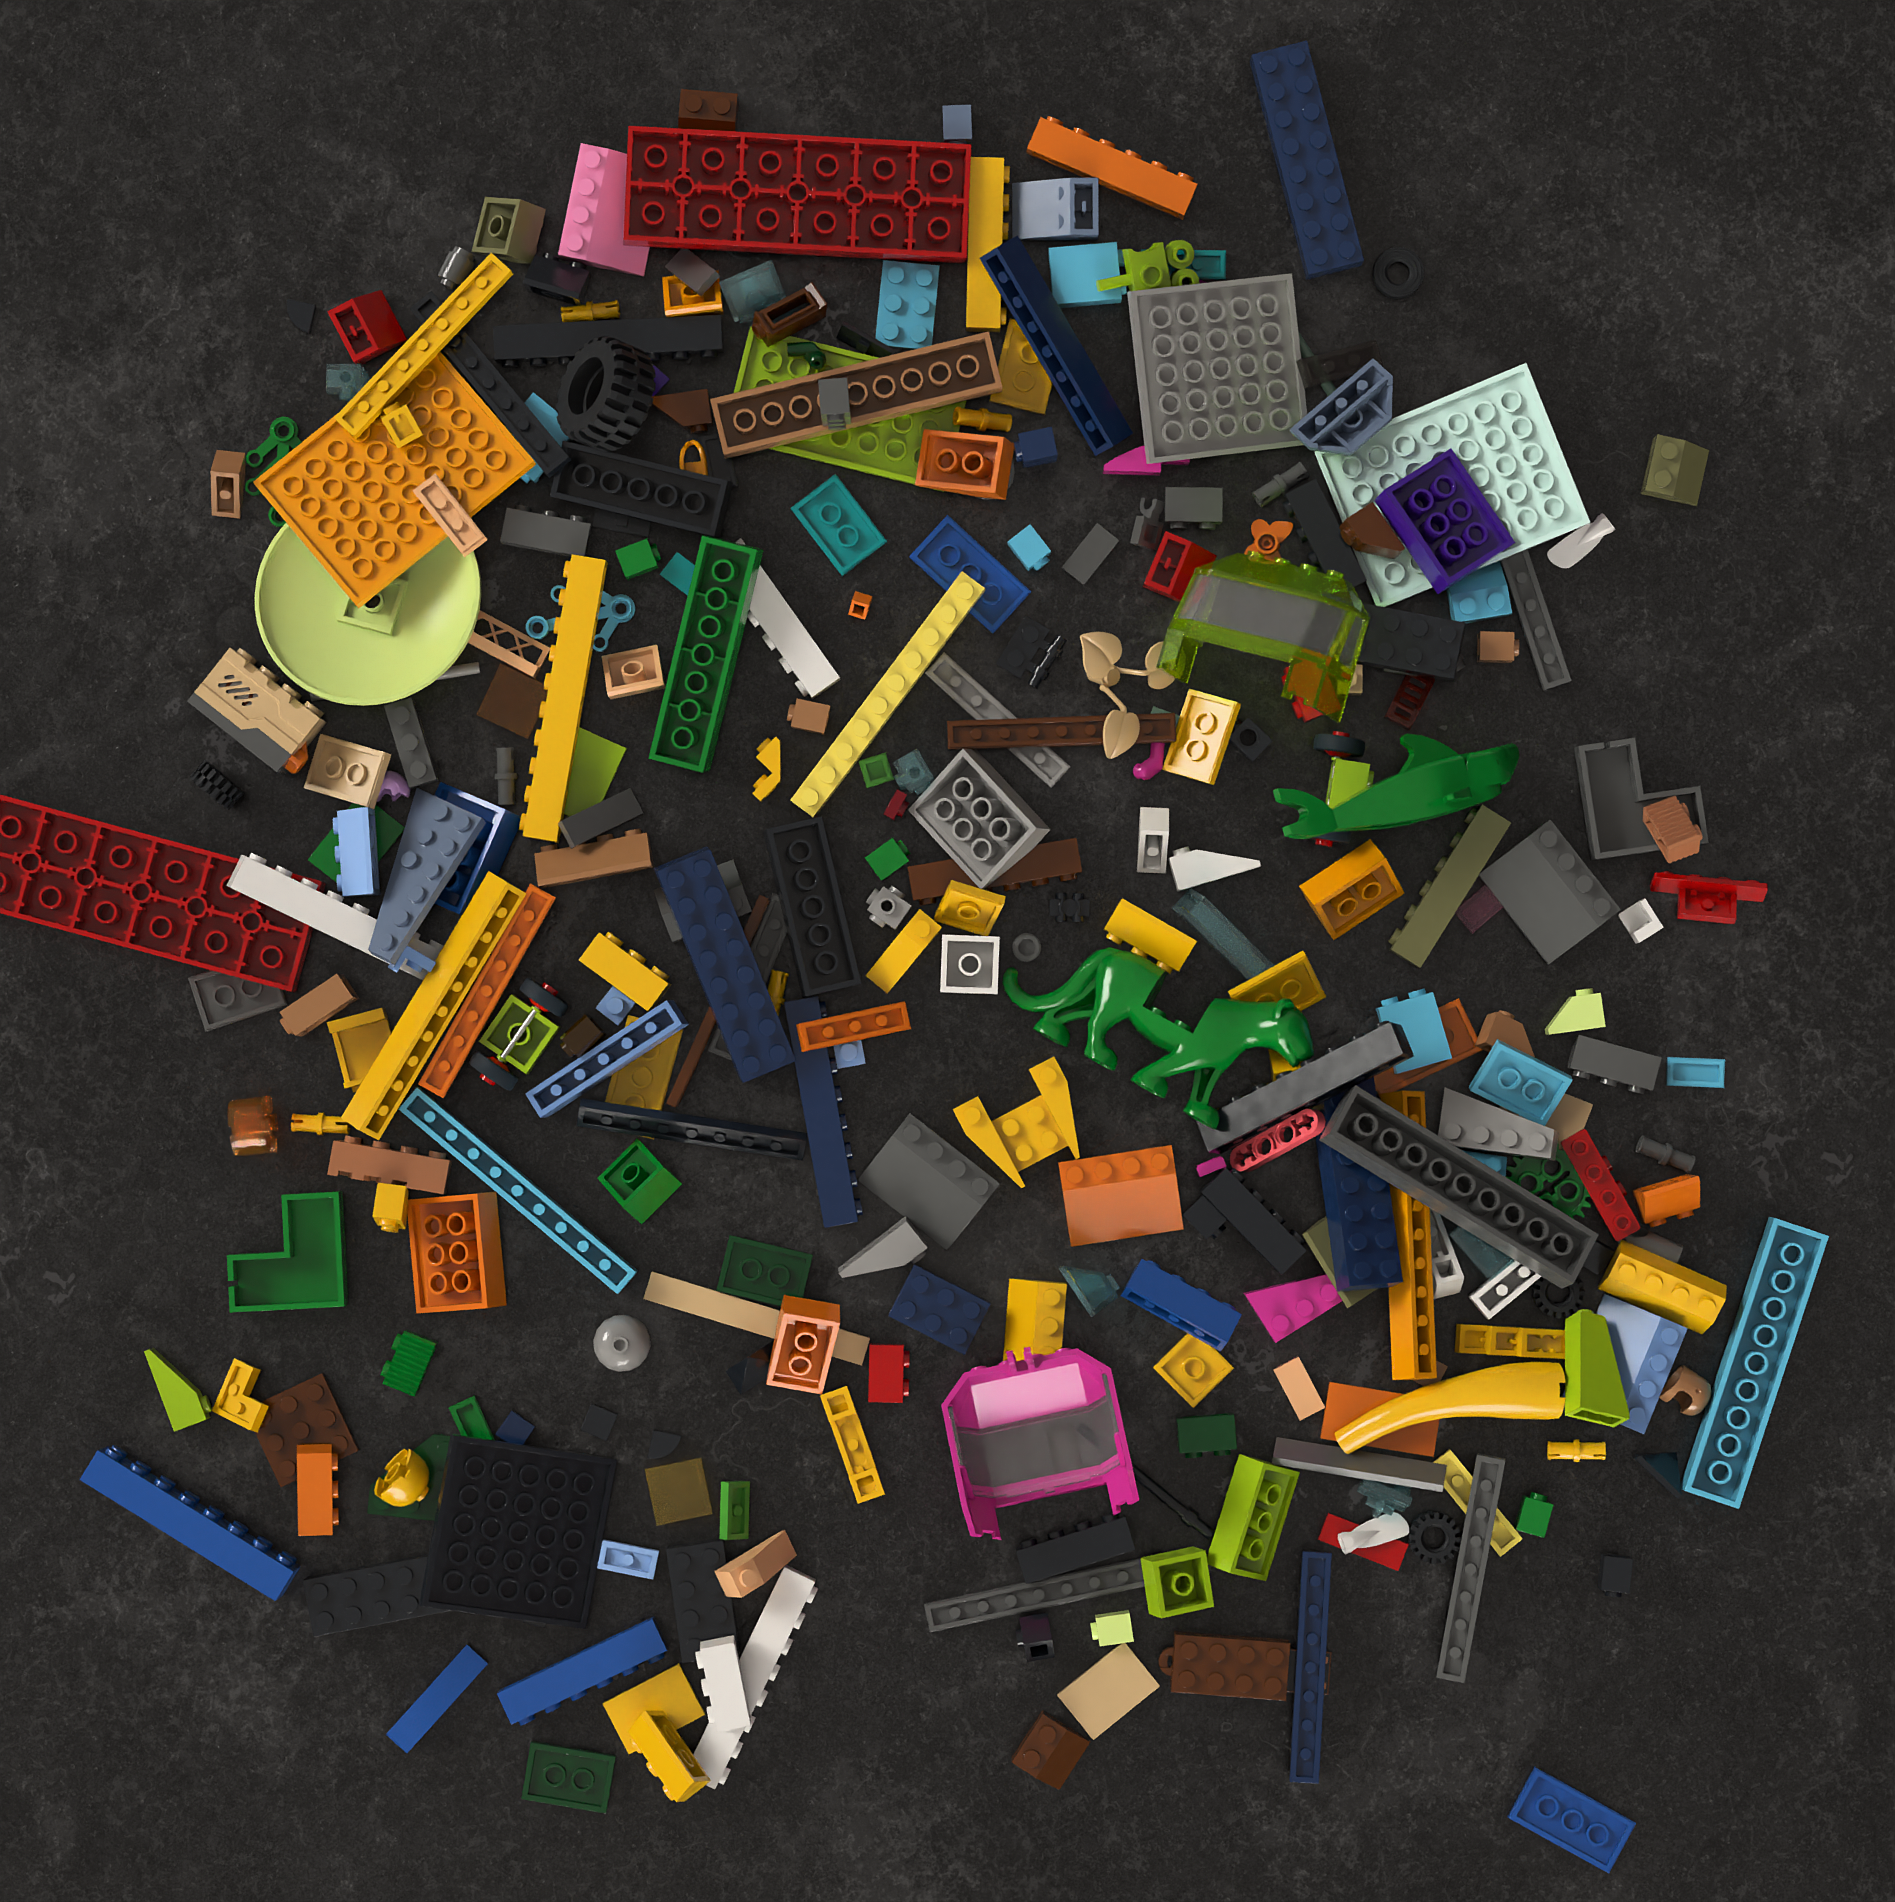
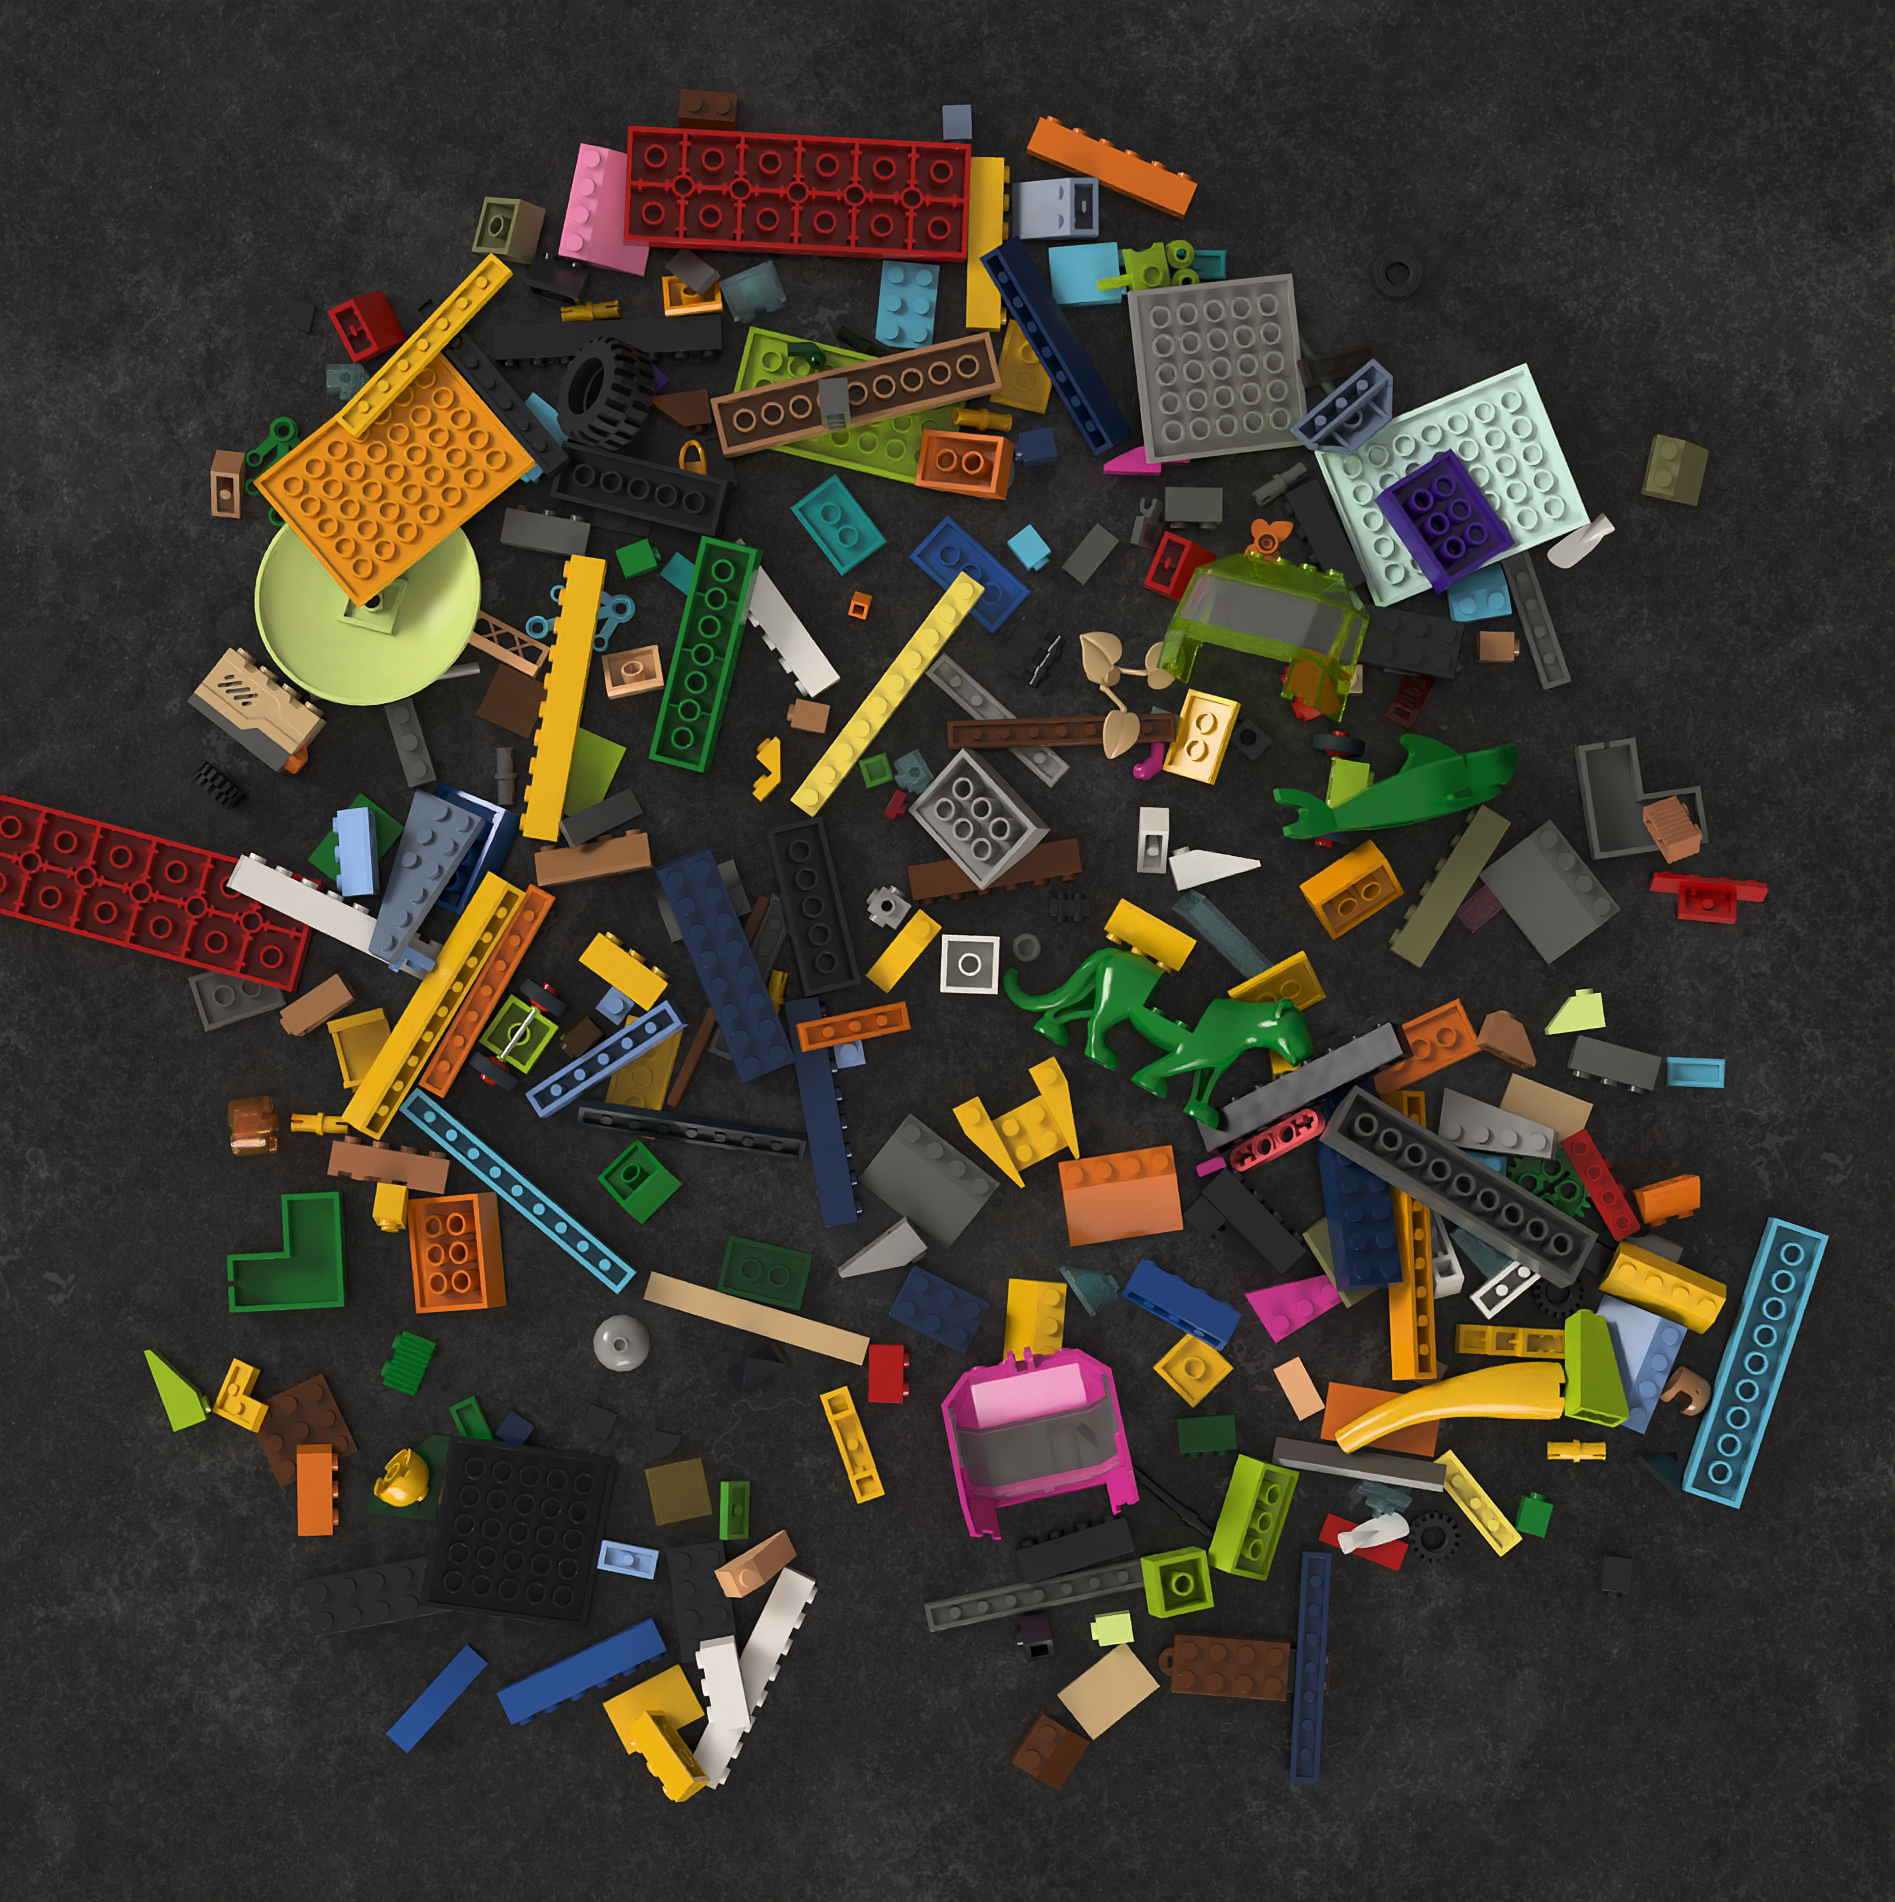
(191, 1522): blue brick -> none
(347, 771): tan tile -> none
(394, 785): lavender hair -> none
(400, 424): yellow bracket -> none
(450, 515): light nougat tile -> none
(456, 268): dark grey brick -> none
(568, 1777): dark green plate -> none
(773, 333): reddish brown window -> none
(803, 1344): orange slope -> none
(888, 858): green brick -> none
(969, 908): yellow tile -> none
(1306, 160): dark blue brick -> none
(1371, 533): reddish brown slope -> none
(1421, 1026): medium azure brick -> none
(1470, 1567): dark grey plate -> none
(1520, 1083): medium azure plate -> none
(1571, 1819): blue tile -> none
(1640, 921): white panel -> none
(1665, 1154): dark grey pin -> none

